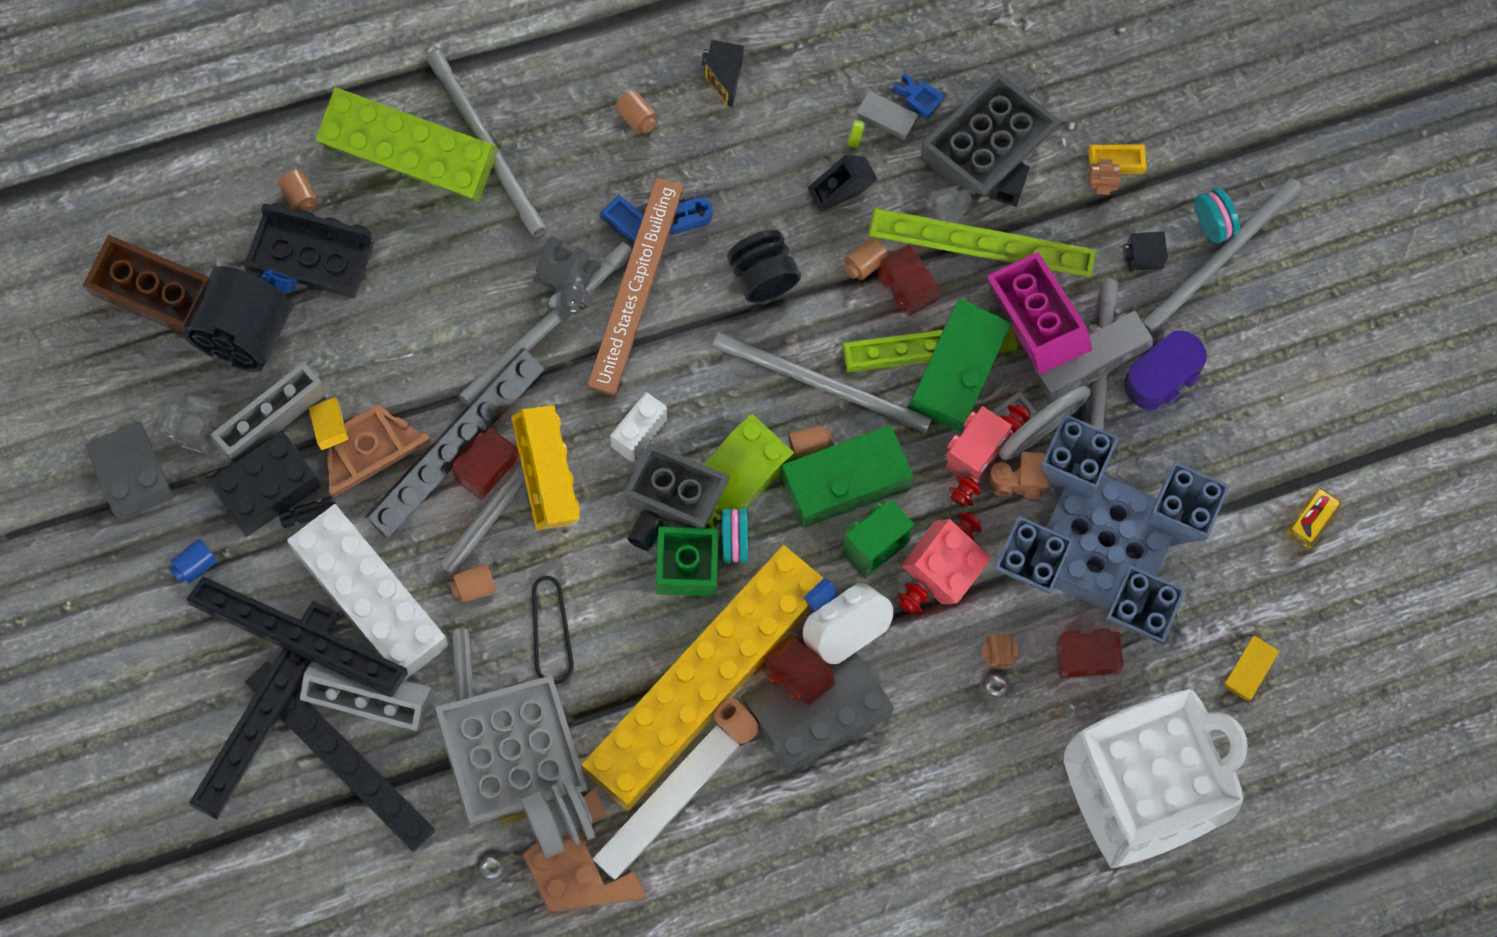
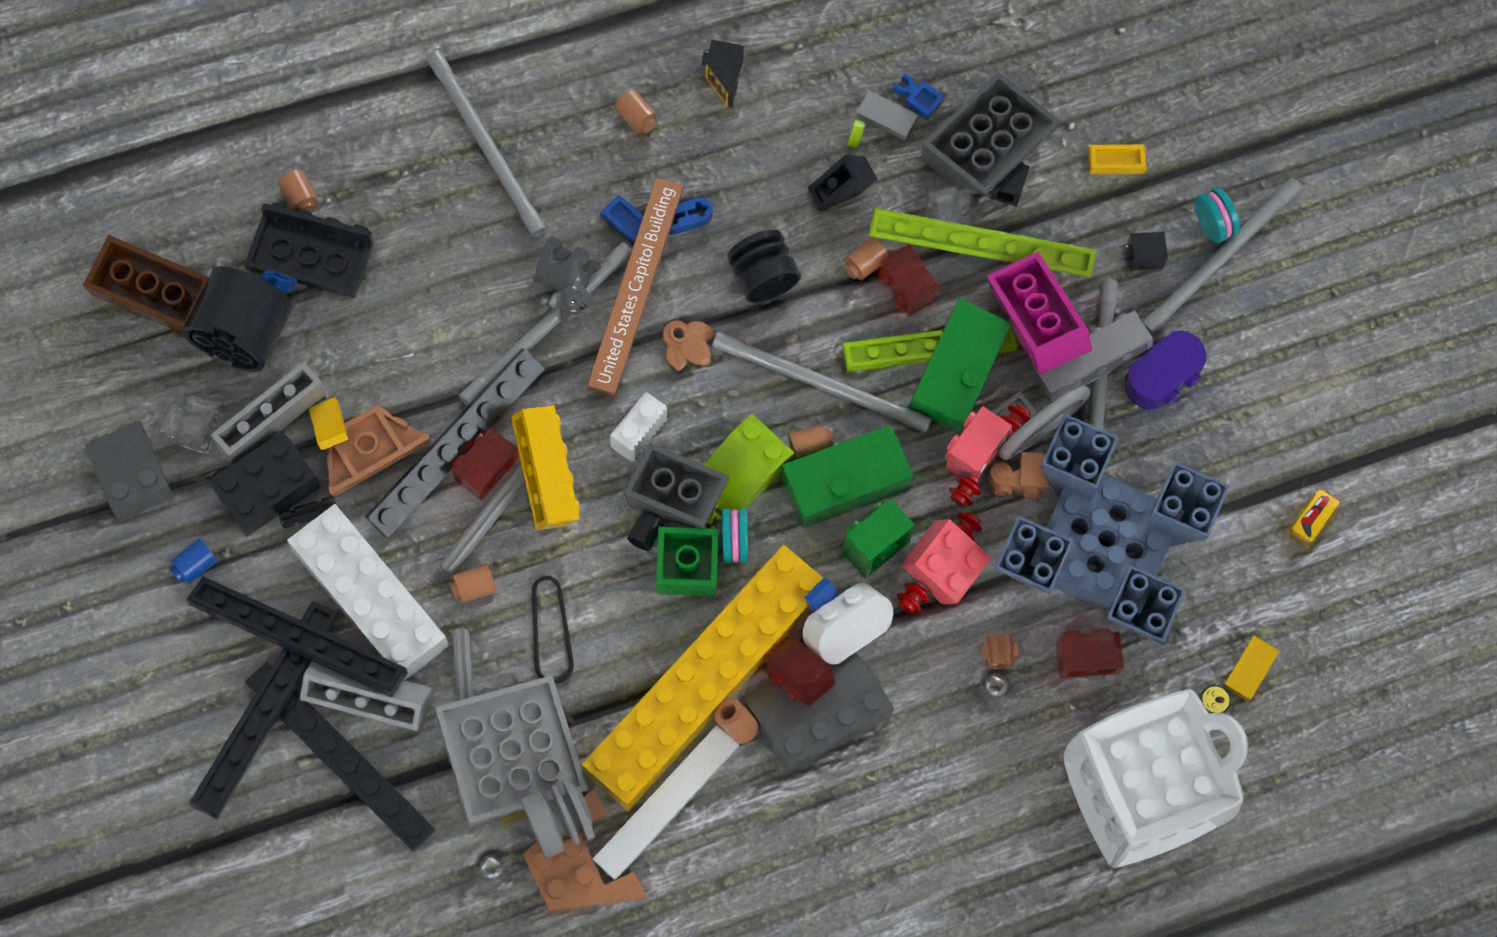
(407, 144): lime brick -> none
(690, 347): none -> nougat plate
(1104, 176): nougat gear -> none
(1215, 699): none -> light yellow tile

